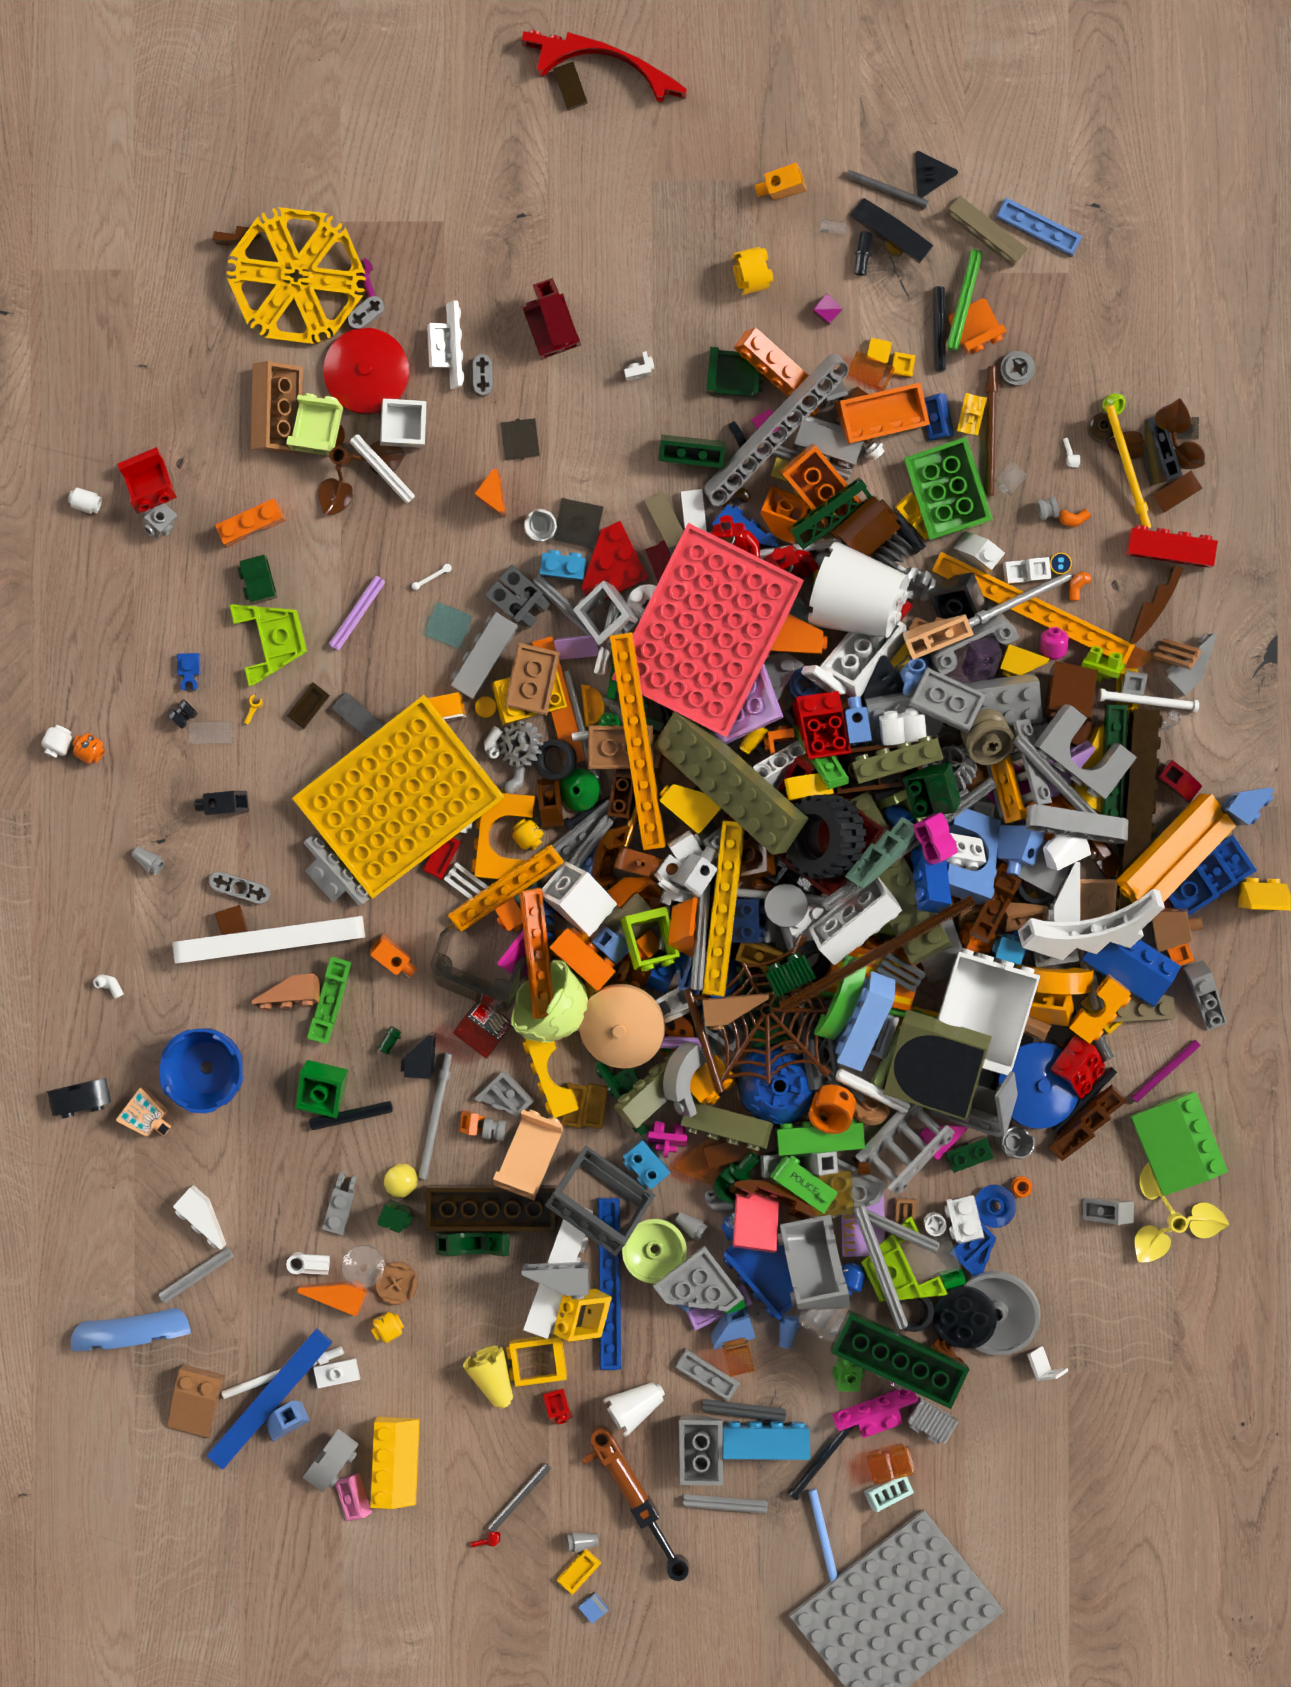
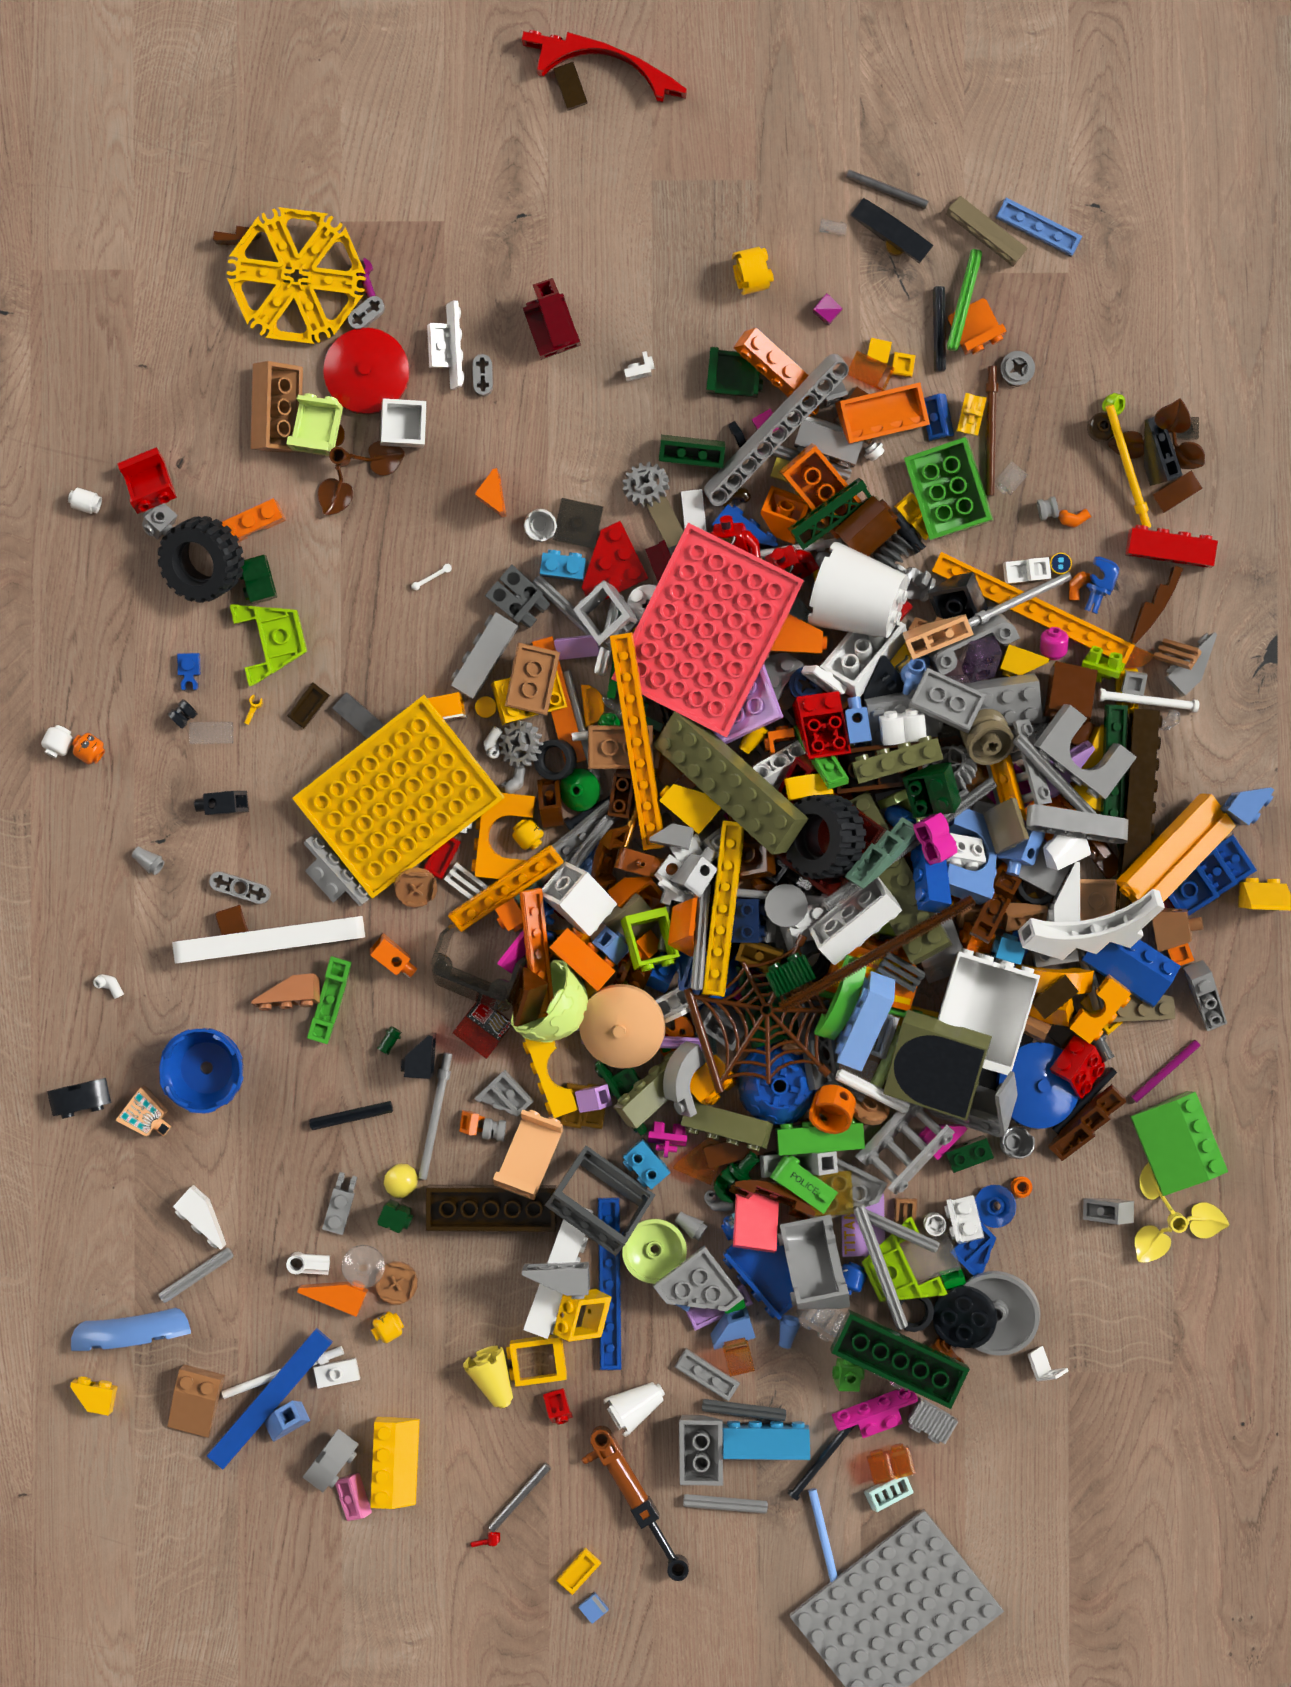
(95, 1396): none -> yellow slope
(179, 569): none -> black tyre
(321, 1088): green slope -> none
(357, 613): lavender axle -> none
(382, 469): white axle -> none
(415, 887): none -> medium nougat tile
(448, 625): clear light blue piece -> none
(472, 1242): dark green arch -> none
(520, 439): clear smoke piece -> none
(528, 997): none -> reddish brown slope
(581, 1541): light grey cone -> none
(593, 1098): none -> lavender brick
(646, 484): none -> light grey gear
(674, 836): none -> light grey tile
(724, 1010): medium nougat slope -> none
(791, 182): light orange torso -> none
(862, 1167): reddish brown hand -> none
(863, 253): black axle -> none
(931, 173): black piece -> none
(979, 551): white slope -> none
(1006, 825): none -> dark tan slope
(1054, 996): none -> dark brown tile
(1072, 460): white hand -> none
(1104, 586): none -> blue piece
(1178, 780): dark red slope -> none

